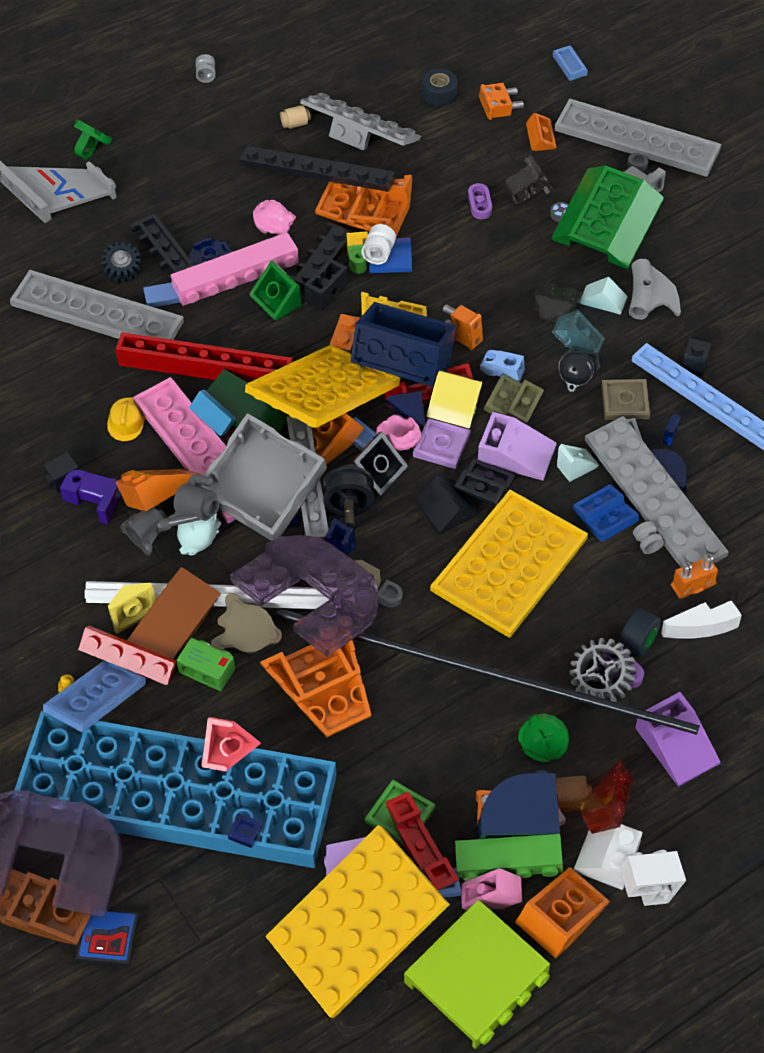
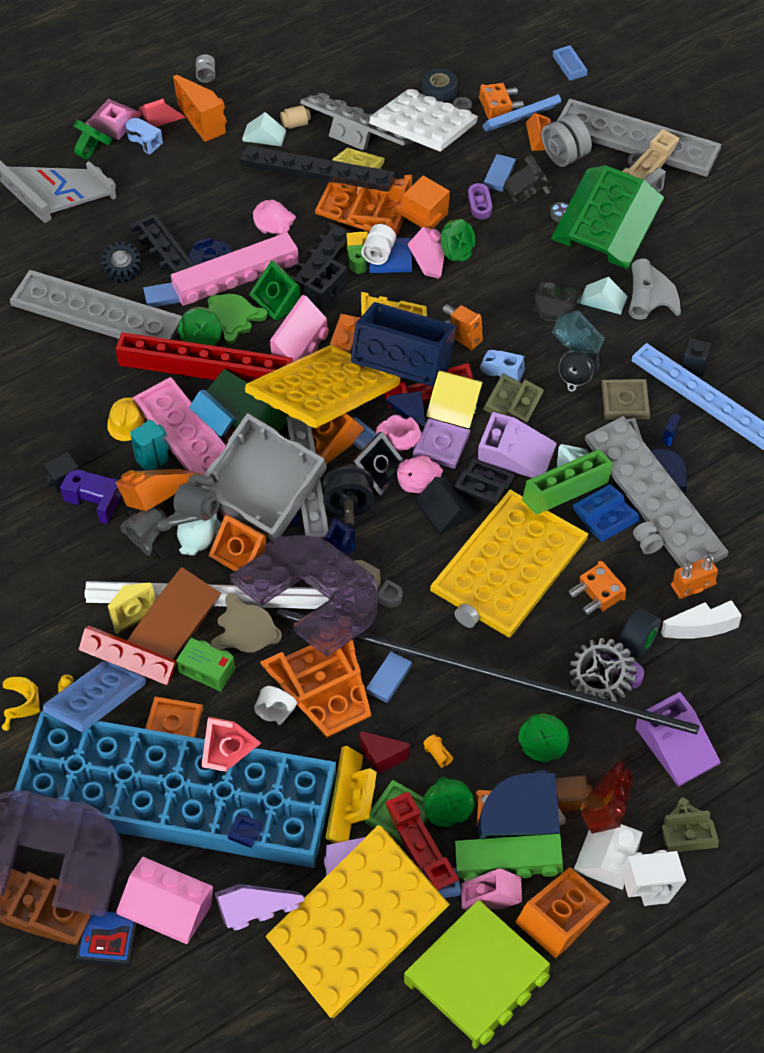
(29, 691): none -> yellow helmet
(112, 118): none -> bright pink slope
(144, 133): none -> light blue leg
(150, 445): none -> teal brick
(159, 113): none -> coral slope
(165, 900): none -> bright pink slope
(174, 717): none -> orange tile
(200, 326): none -> green tile
(201, 108): none -> orange slope
(235, 314): none -> bright green tile
(237, 544): none -> orange slope
(247, 902): none -> lavender slope
(264, 131): none -> light aqua slope
(274, 704): none -> white hair
(300, 331): none -> bright pink slope
(351, 795): none -> yellow bracket
(359, 158): none -> light yellow slope
(383, 752): none -> dark red slope
(389, 677): none -> medium blue tile
(422, 471): none -> bright pink hair
(423, 119): none -> white plate
(425, 203): none -> orange plate
(428, 251): none -> bright pink slope
(437, 750): none -> light orange pin
(448, 802): none -> green tile
(457, 240): none -> green tile
(462, 103): none -> dark grey tile
(466, 615): none -> light grey tile
(499, 172): none -> medium blue tile
(521, 113): none -> medium blue tile
(566, 140): none -> light grey wheel
(567, 481): none -> bright green brick
(601, 587): none -> orange piece
(659, 151): none -> tan slope
(688, 829): none -> olive slope

